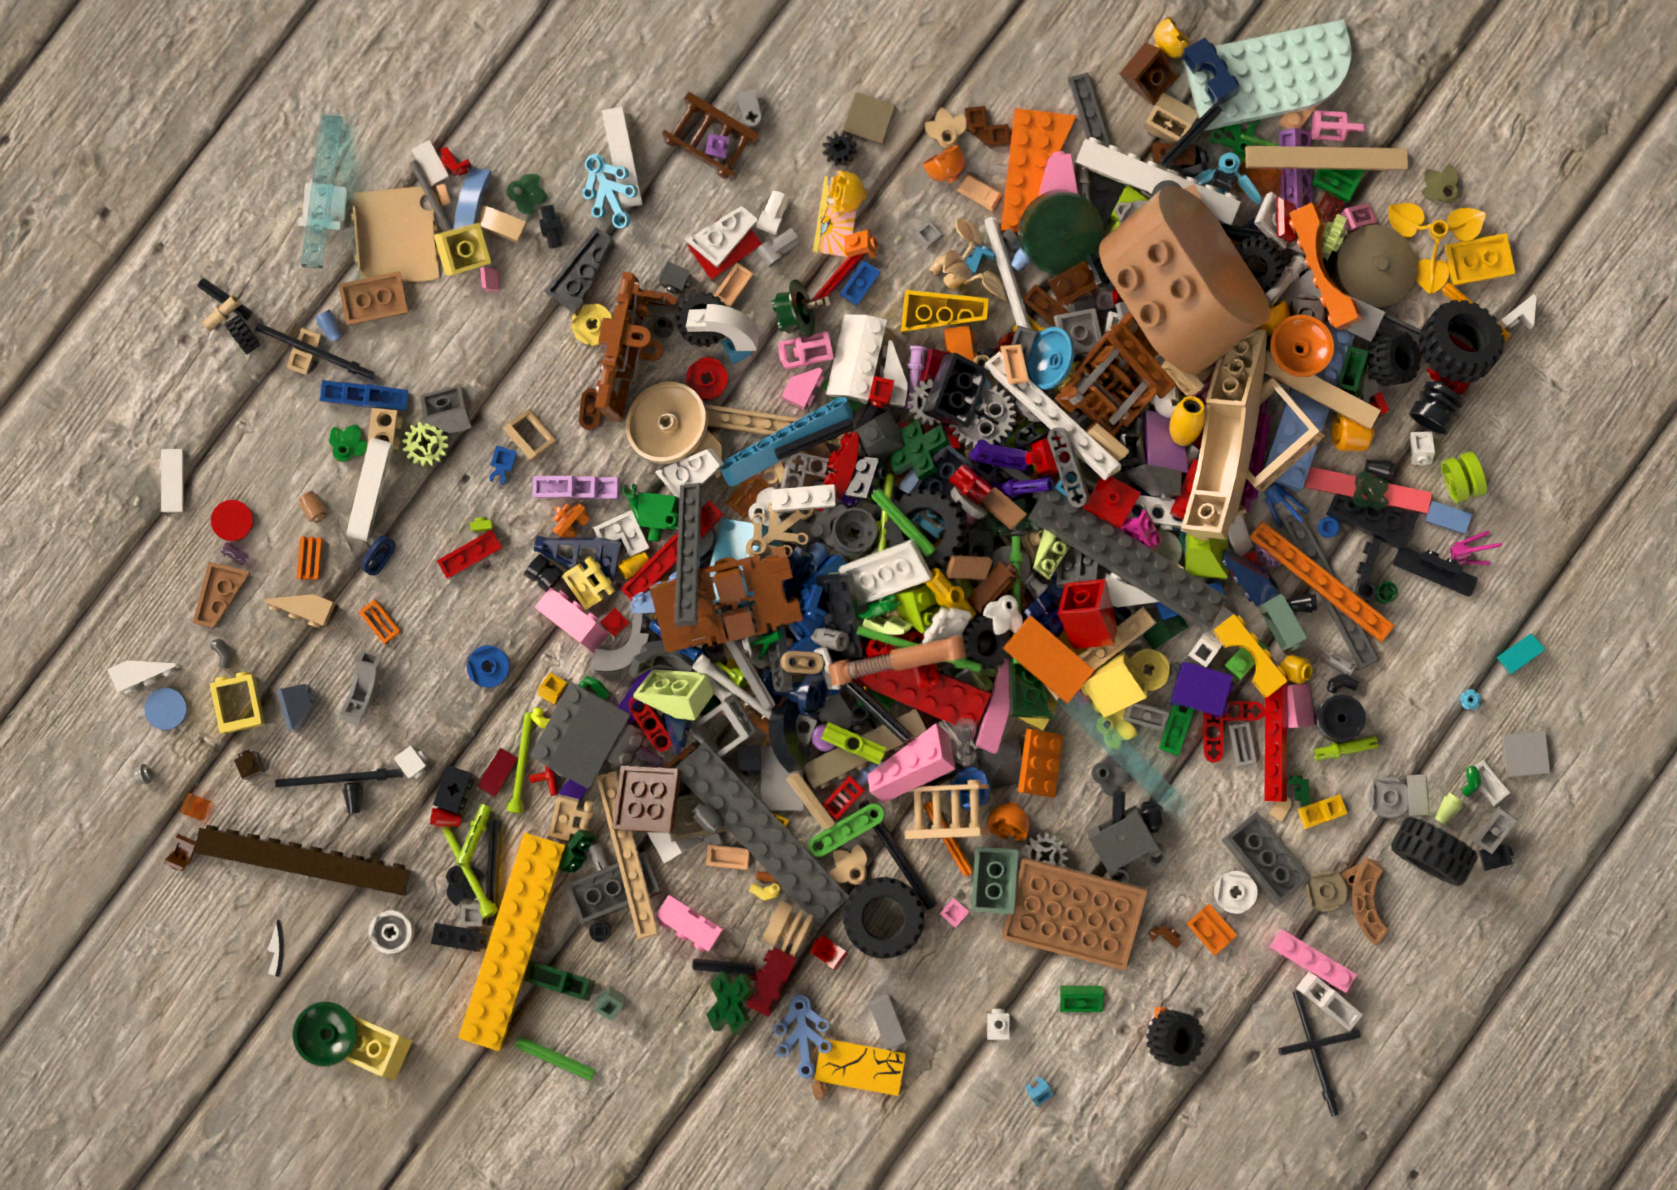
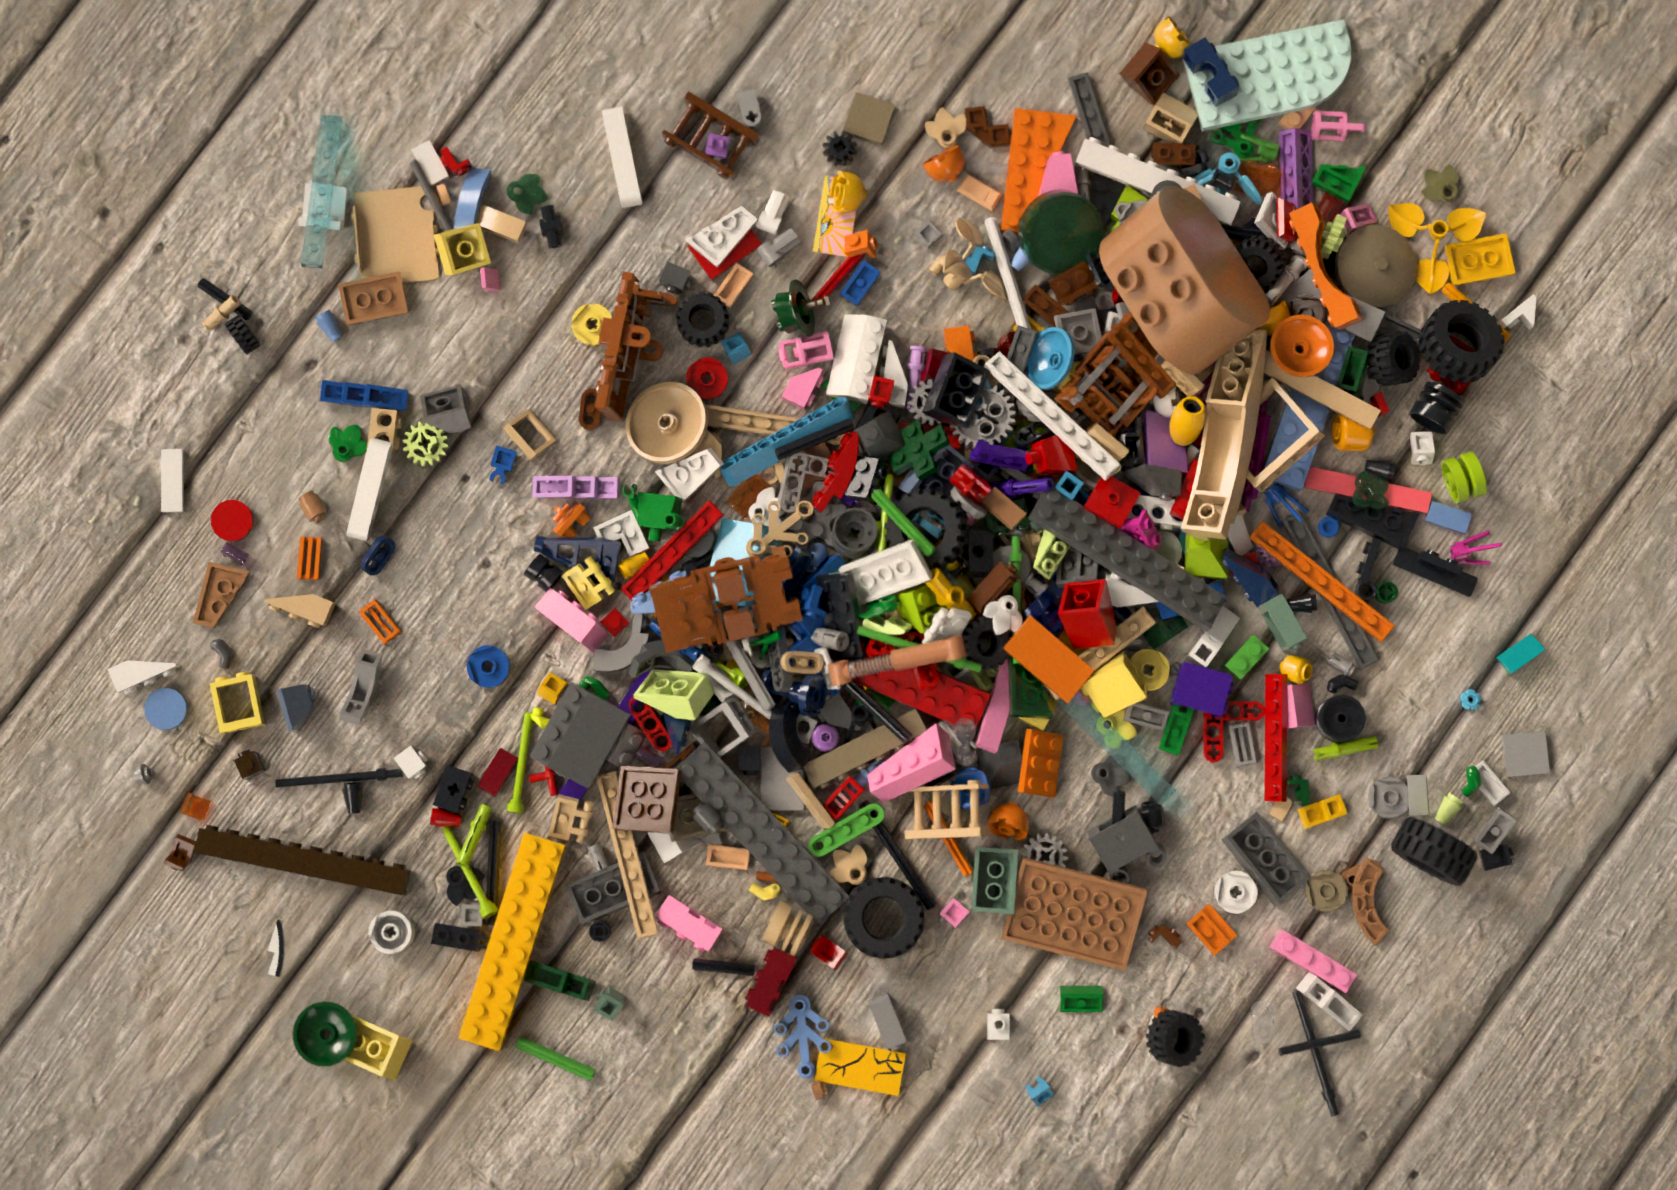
(299, 359): tan slope -> none
(352, 367): black bar -> none
(469, 554): red plate -> none
(481, 525): lime plate -> none
(574, 853): dark green slope -> none
(578, 275): black wing -> none
(606, 189): medium azure plant -> none
(665, 331): black cone -> none
(688, 555): dark grey tile -> none
(727, 322): white arch -> none
(730, 1002): dark green plate -> none
(804, 498): white plate -> none
(840, 737): lime piece -> none
(938, 310): yellow wedge -> none
(968, 567): medium nougat tile -> none
(1014, 364): light nougat tile -> none
(1065, 468): dark grey beam -> none
(1186, 140): black axle -> none
(1267, 675): yellow arch -> none
(1326, 158): tan tile -> none

